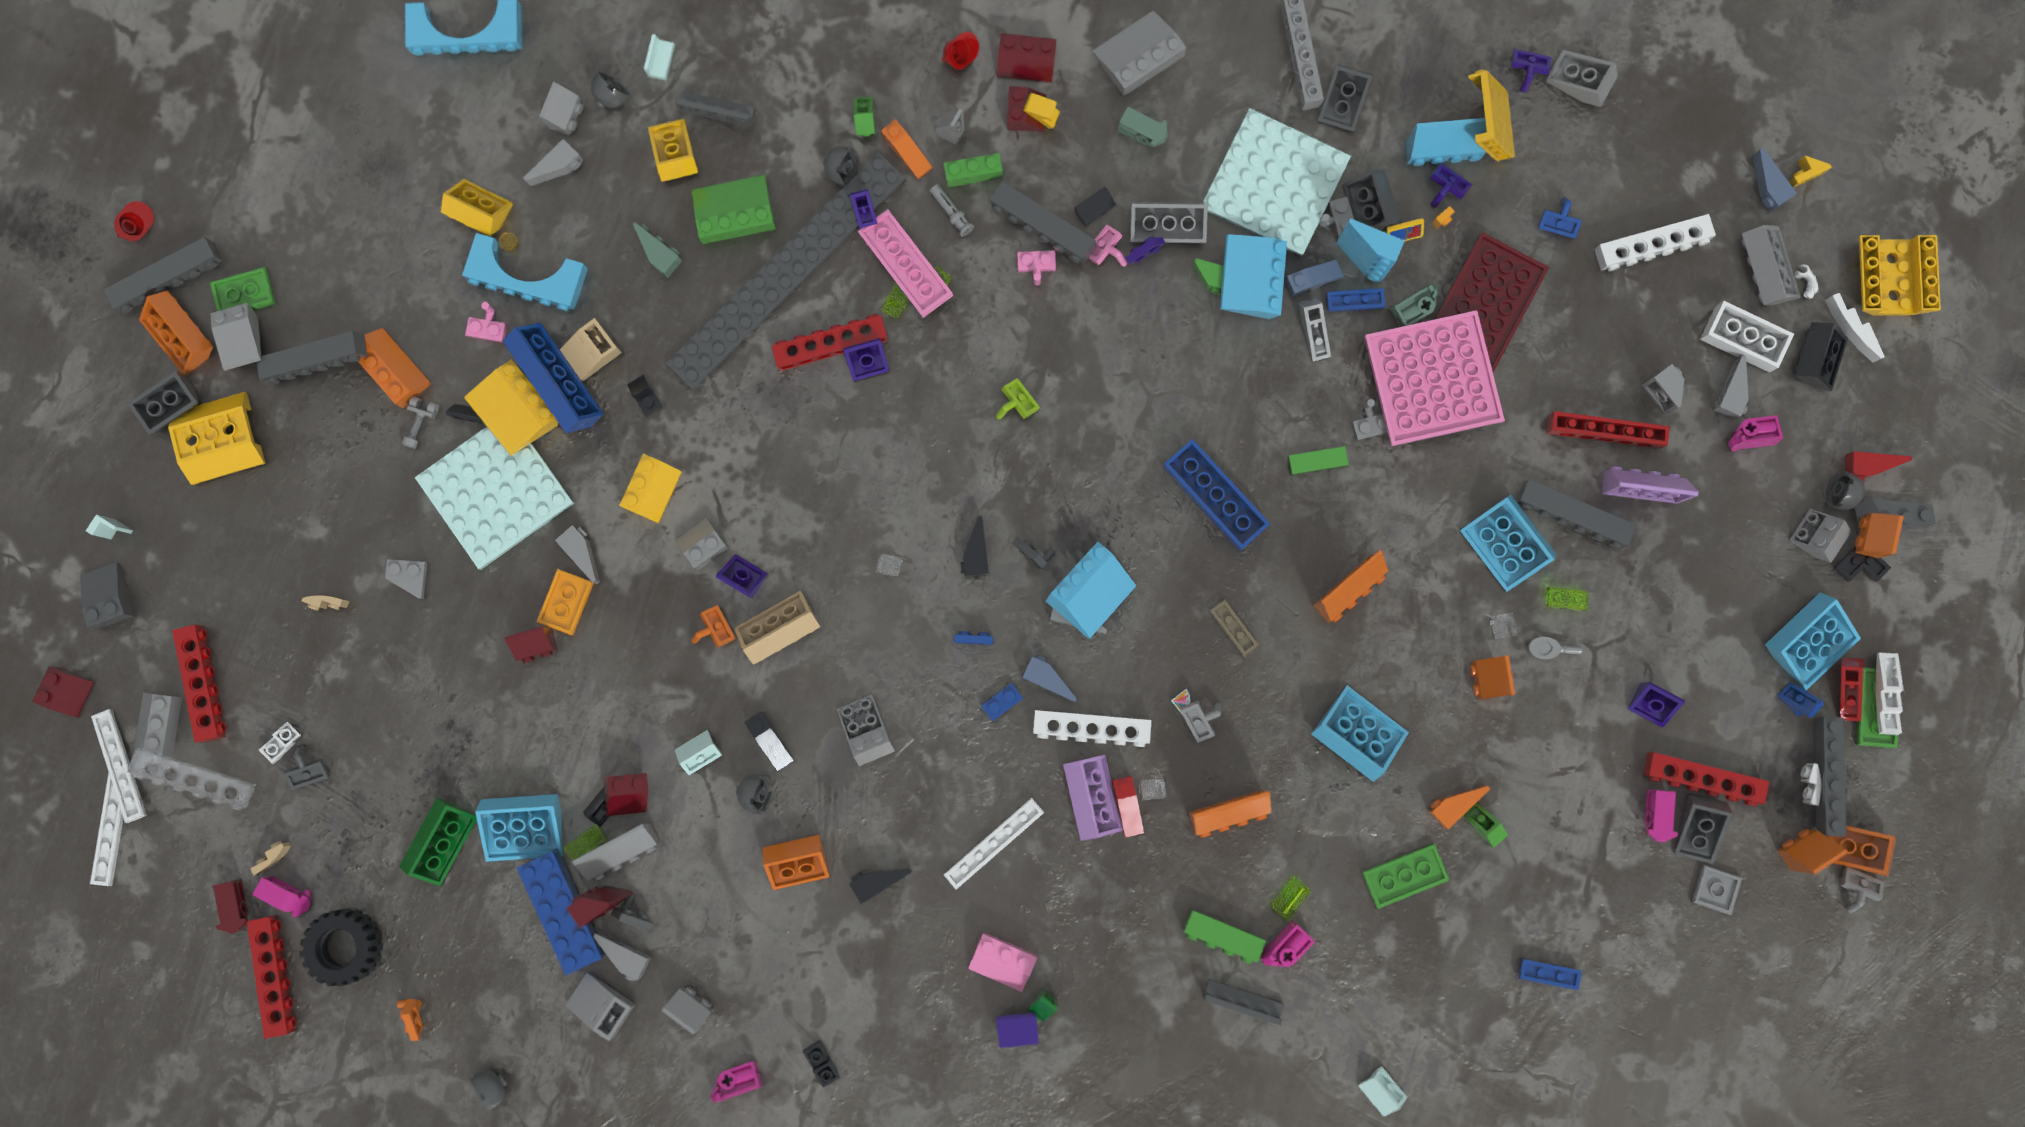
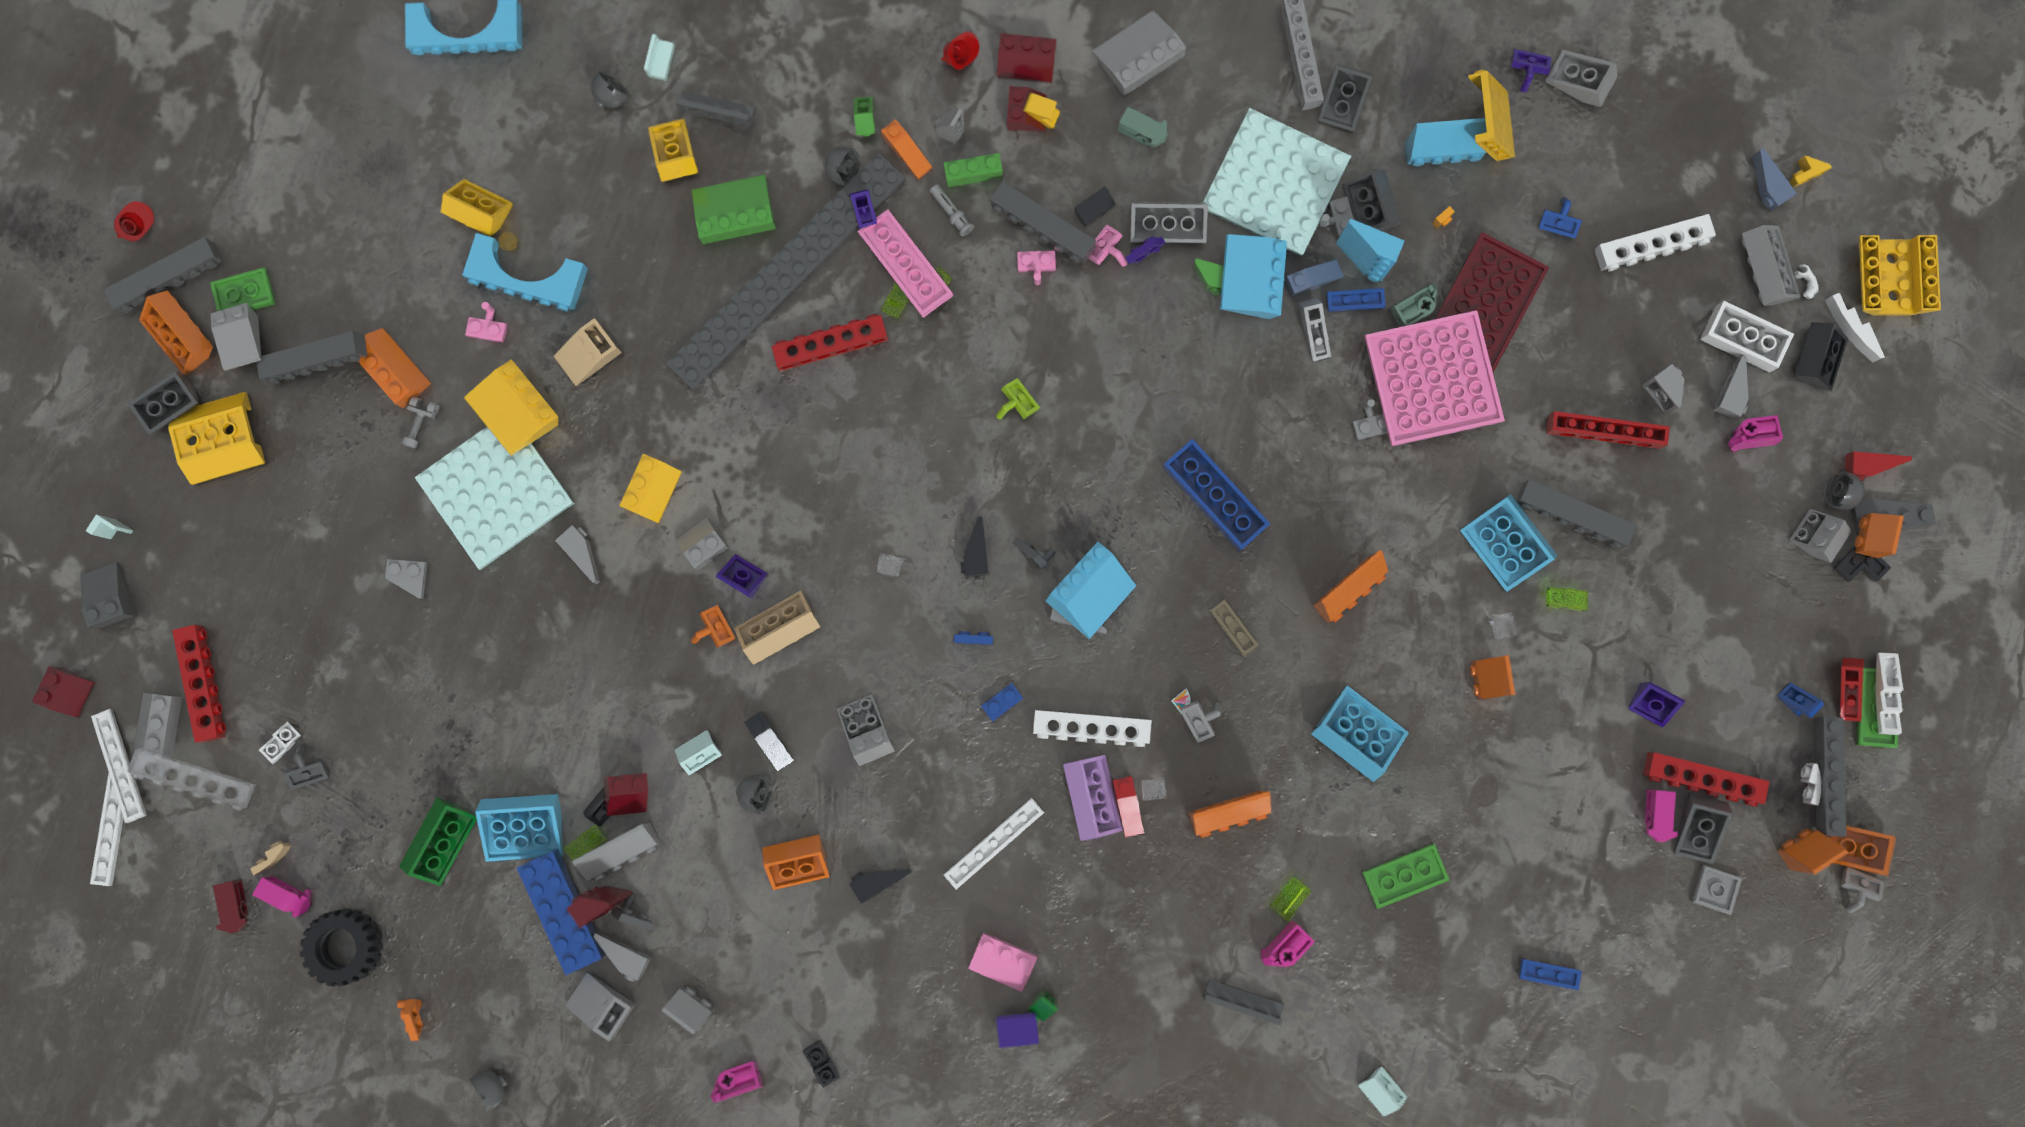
(265, 985): red brick -> none
(317, 602): tan slope -> none
(463, 413): black slope -> none
(532, 643): dark red slope -> none
(553, 377): blue brick -> none
(556, 163): light grey slope -> none
(561, 109): light grey slope -> none
(565, 602): light orange tile -> none
(644, 395): black slope -> none
(660, 256): sand green slope -> none
(866, 359): dark purple slope -> none
(1044, 675): sand blue slope -> none
(1223, 935): bright green brick -> none
(1318, 460): bright green tile -> none
(1407, 230): slope -> none
(1450, 182): dark purple plate -> none
(1453, 807): orange slope -> none
(1485, 824): bright green slope -> none
(1548, 648): light grey piece -> none
(1647, 486): lavender slope -> none
(1813, 640): medium azure slope -> none

